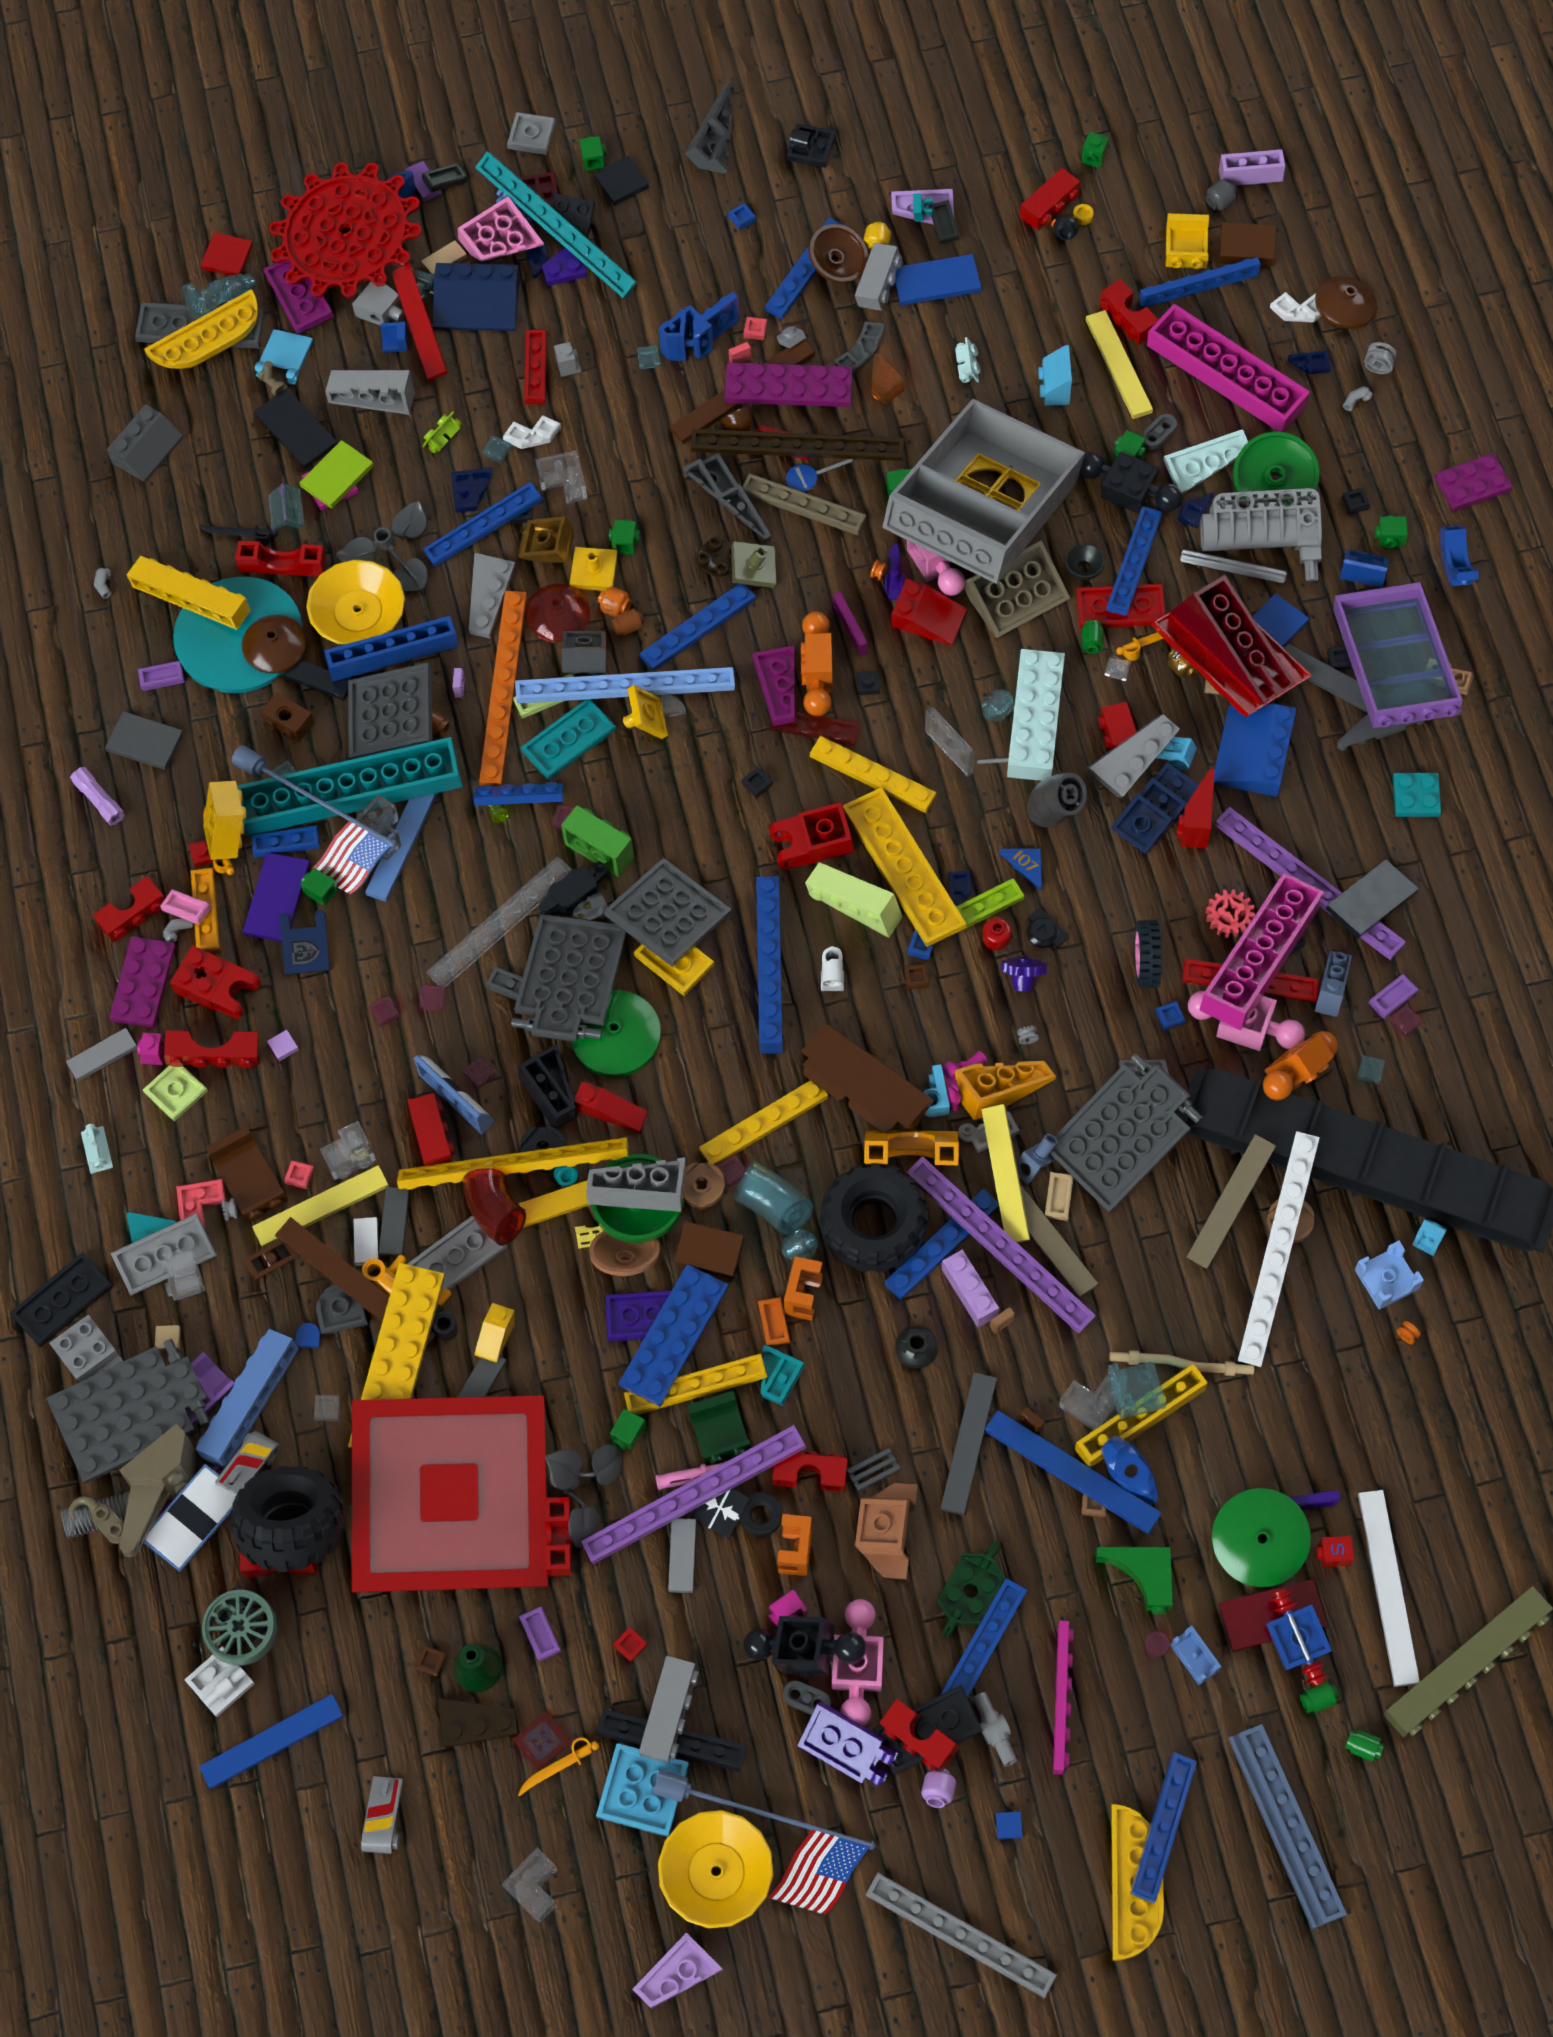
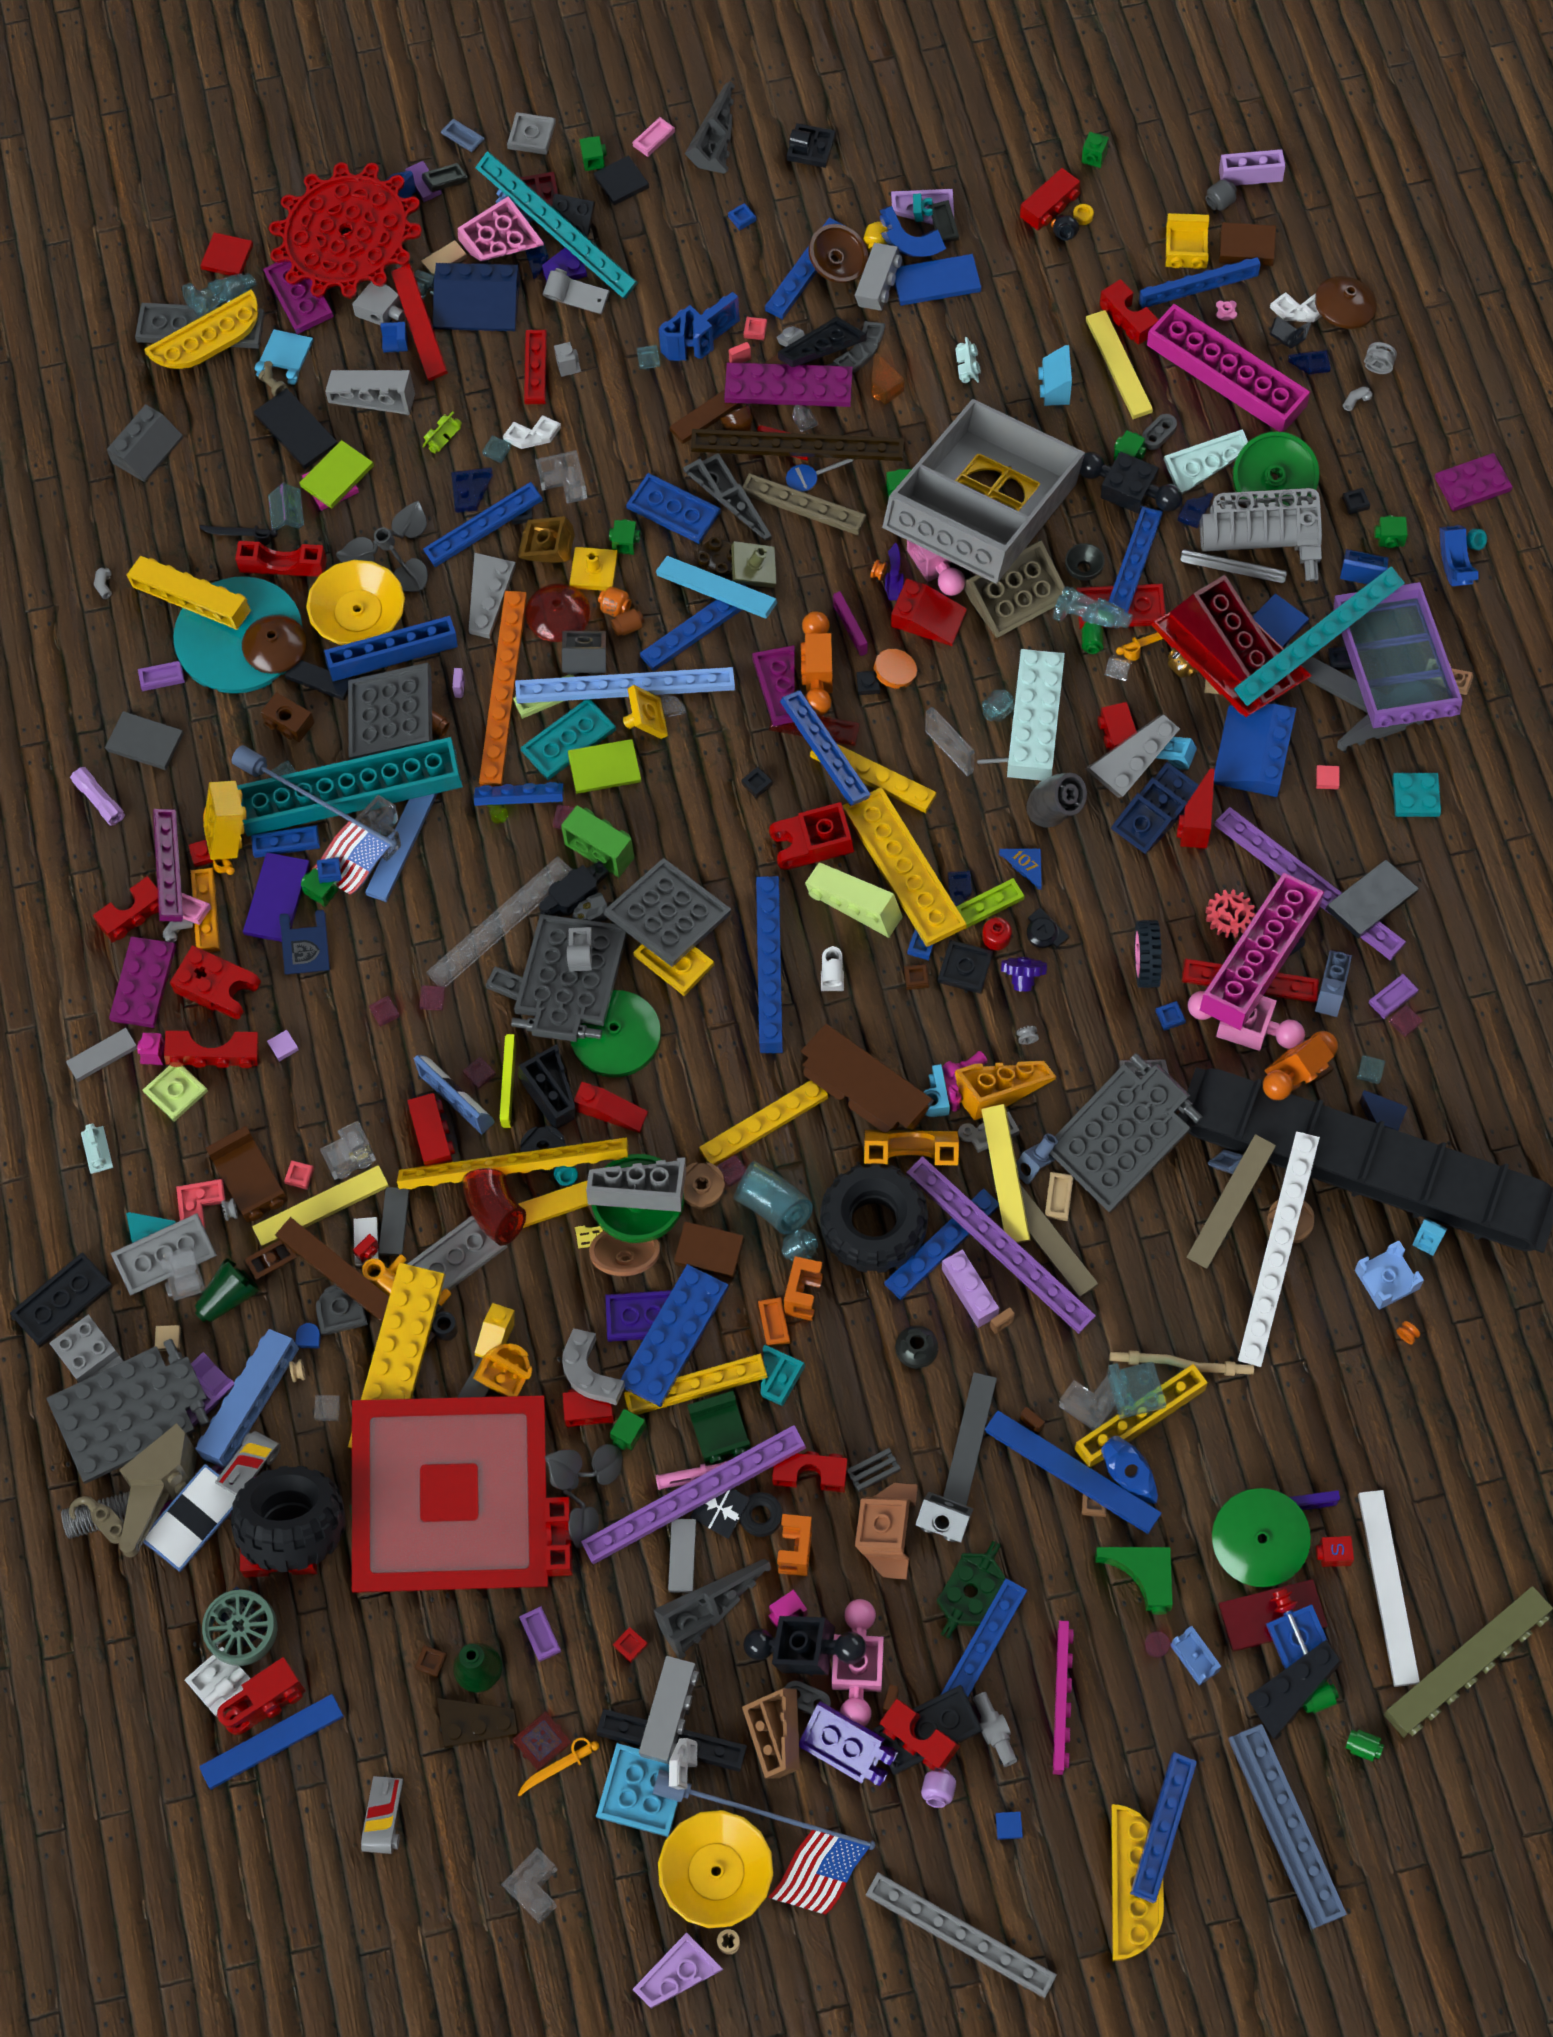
(167, 865): none -> magenta tile
(225, 1291): none -> dark green cone
(261, 1697): none -> red brick
(297, 1370): none -> tan bush
(329, 870): none -> blue tile
(366, 1248): none -> red plate
(462, 135): none -> sand blue tile
(504, 1369): none -> light orange slope
(508, 1081): none -> neon yellow tile
(575, 293): none -> light grey door
(580, 949): none -> light grey plate
(581, 1376): none -> light grey plate
(585, 1411): none -> red brick
(604, 766): none -> lime tile
(653, 137): none -> bright pink tile
(673, 508): none -> blue tile
(683, 1757): none -> white tile
(692, 1614): none -> dark grey wedge
(716, 587): none -> medium azure tile
(720, 1941): none -> tan bush
(775, 1732): none -> medium nougat wedge
(803, 418): none -> clear slope
(822, 341): none -> black wing
(825, 748): none -> blue plate
(892, 1695): none -> reddish brown tile
(895, 668): none -> orange tile
(908, 245): none -> blue arch
(957, 1514): none -> brick
(965, 966): none -> black tile
(1098, 611): none -> clear light blue piece
(1226, 1161): none -> sand blue tile
(1229, 314): none -> bright pink plate
(1287, 333): none -> black bracket
(1287, 1692): none -> black wing
(1319, 636): none -> teal plate
(1327, 777): none -> coral tile
(1382, 1109): none -> dark blue slope
(1476, 539): none -> teal tile

